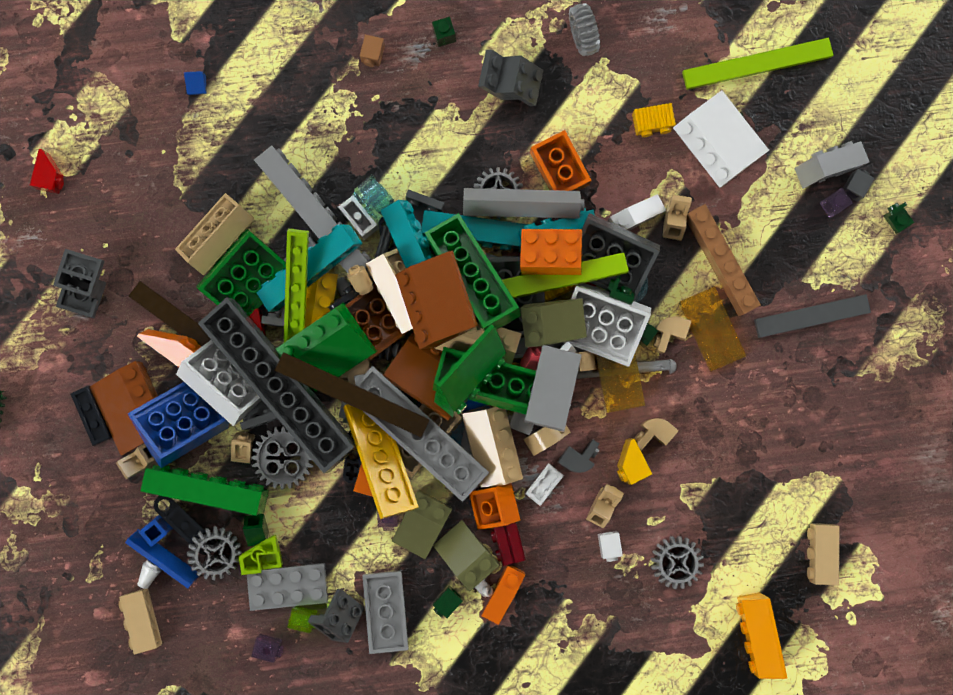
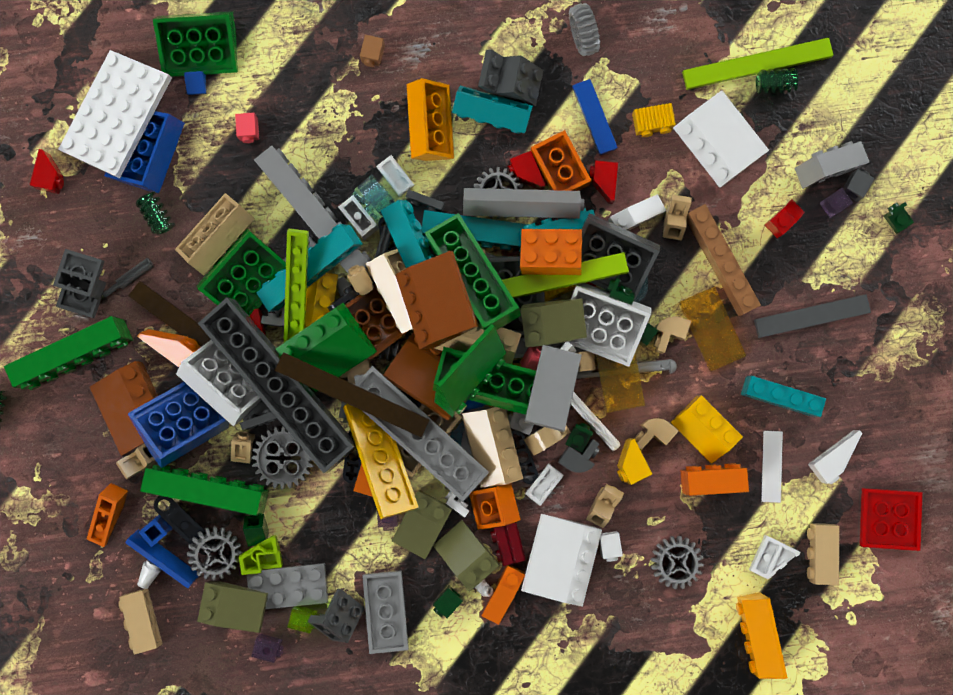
(68, 353): none -> green brick
(91, 416): black tile -> none
(106, 514): none -> orange slope
(115, 113): none -> white plate
(130, 276): none -> dark grey axle
(153, 153): none -> blue slope
(153, 213): none -> clear green piece
(196, 43): none -> green slope
(232, 606): none -> olive slope
(247, 127): none -> coral brick
(395, 175): none -> white plate
(430, 120): none -> light orange slope
(444, 31): dark green brick -> none
(459, 506): none -> white bracket
(492, 109): none -> teal brick
(526, 170): none -> red slope
(531, 468): none -> black beam
(561, 560): none -> white slope
(579, 437): none -> dark green bracket
(594, 117): none -> blue tile
(594, 422): none -> white axle
(604, 179): none -> red slope
(706, 429): none -> yellow slope
(714, 479): none -> orange brick
(771, 557): none -> white wing
(772, 466): none -> white sticker
(777, 79): none -> clear green piece
(783, 396): none -> teal brick
(784, 219): none -> red slope
(835, 459): none -> white slope
(891, 519): none -> red plate

